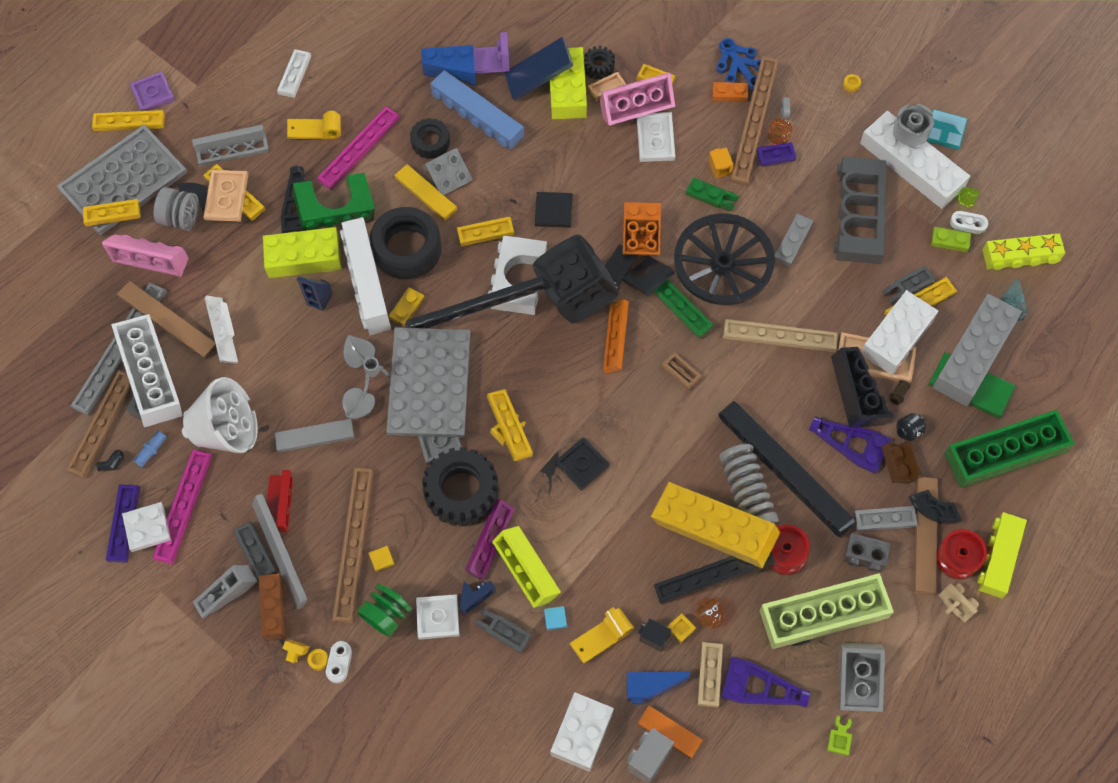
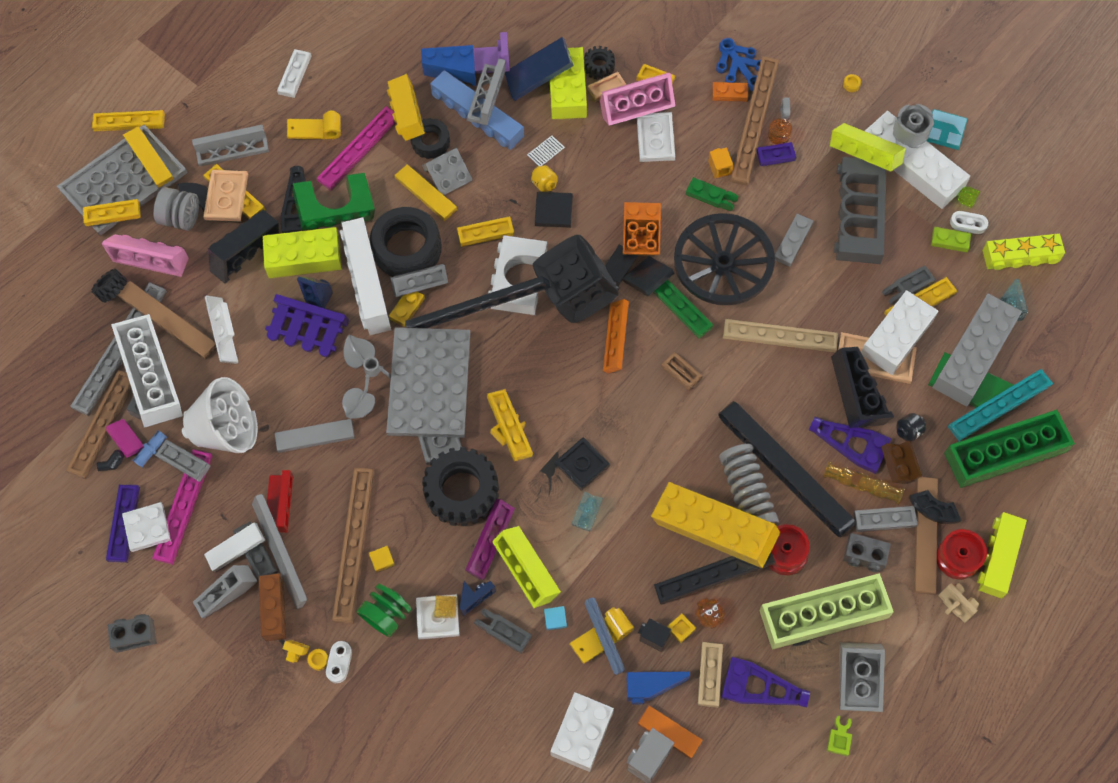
(109, 285): none -> black tyre
(124, 438): none -> dark pink tile
(131, 638): none -> dark grey brick
(148, 157): none -> yellow tile
(152, 92): medium lavender tile -> none
(183, 460): none -> light grey tile
(234, 547): none -> white tile
(240, 245): none -> black wedge
(301, 310): none -> dark purple fence
(405, 107): none -> yellow brick
(419, 280): none -> light grey plate
(445, 607): none -> clear yellow plate
(490, 94): none -> light grey fence
(544, 178): none -> yellow head
(546, 151): none -> white sticker
(587, 511): none -> clear light blue hips
(604, 636): none -> sand blue axle
(867, 147): none -> neon yellow brick
(874, 486): none -> clear yellow piece
(898, 395): dark brown pin -> none
(1000, 405): none -> teal tile

